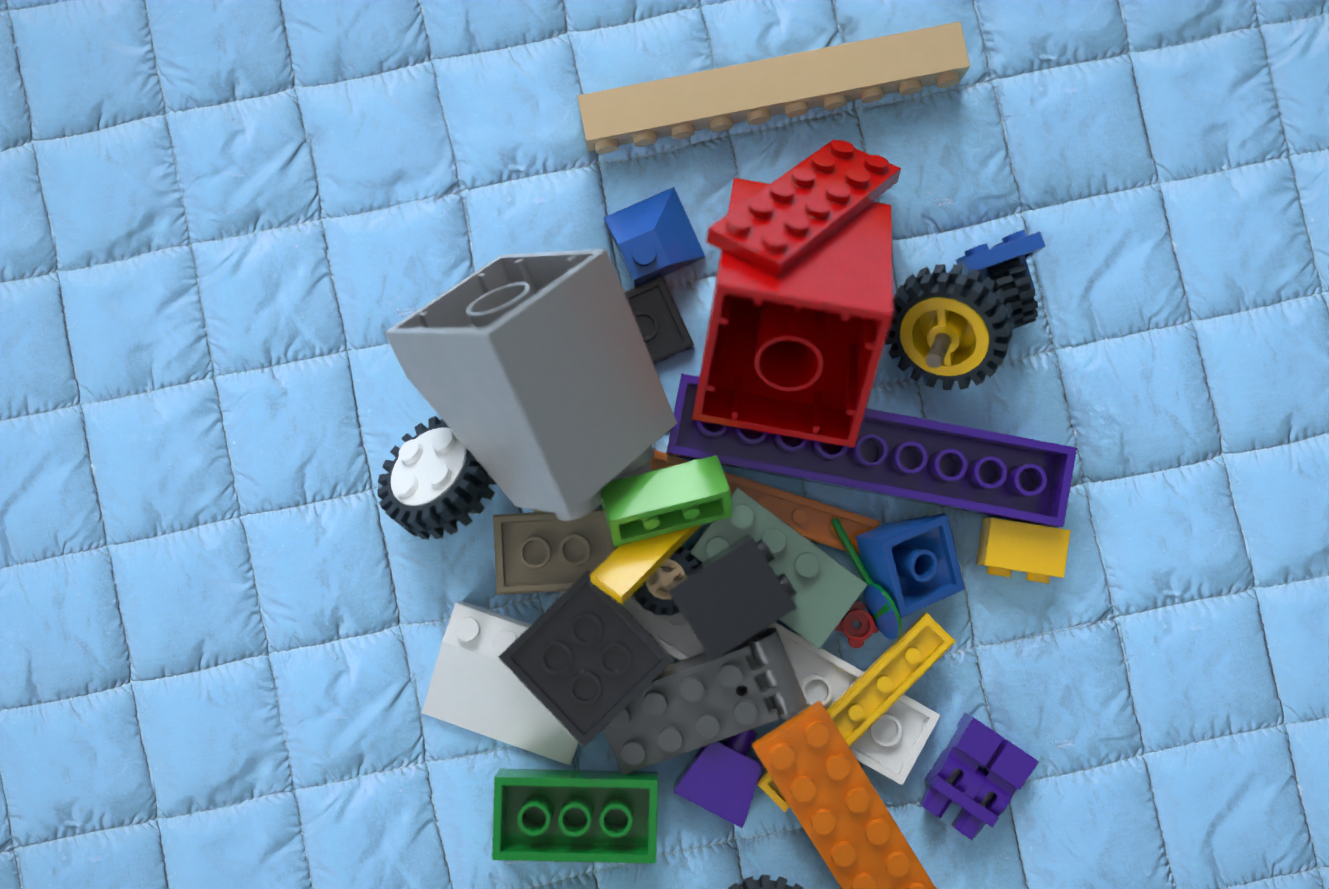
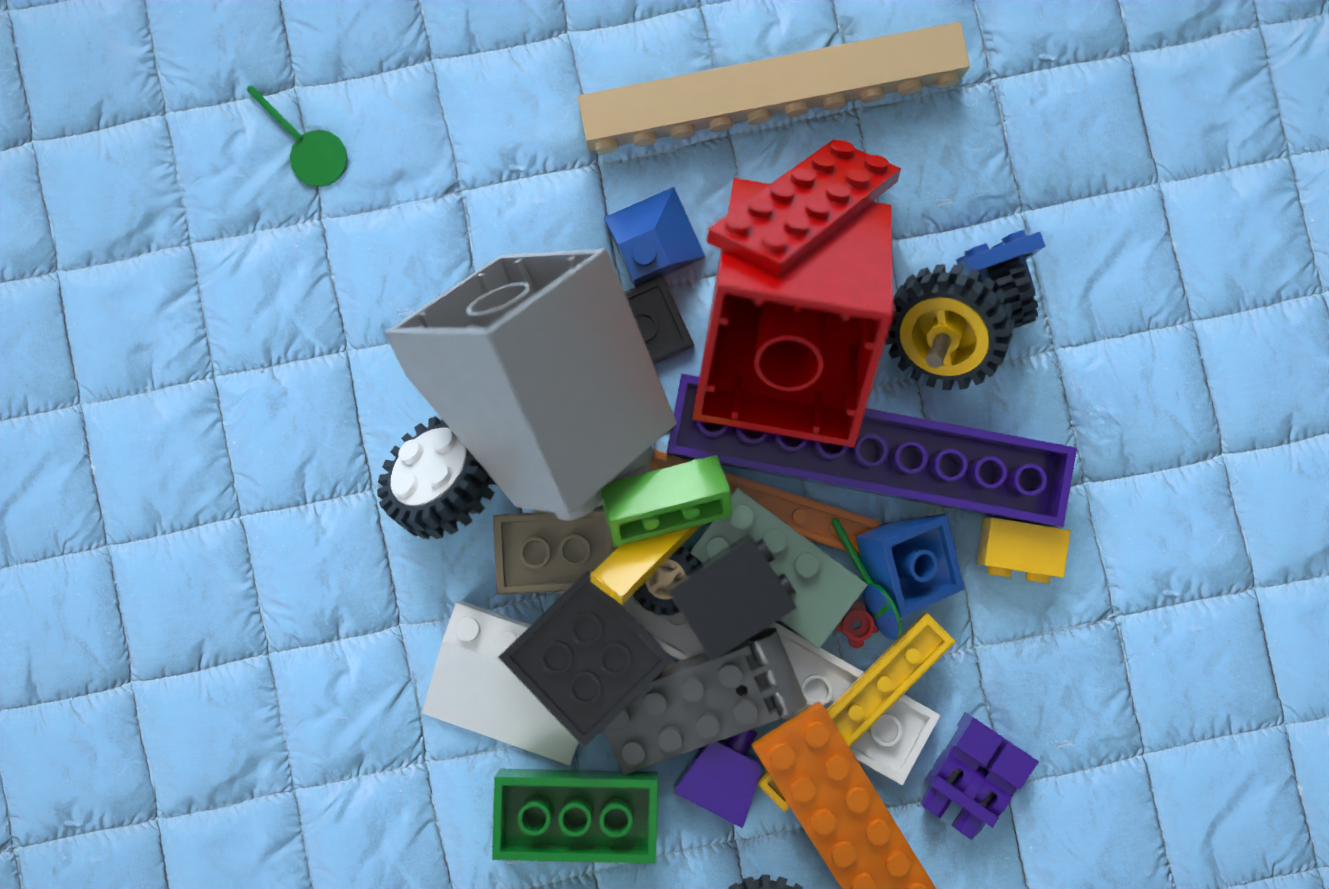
(316, 156): none -> green piece

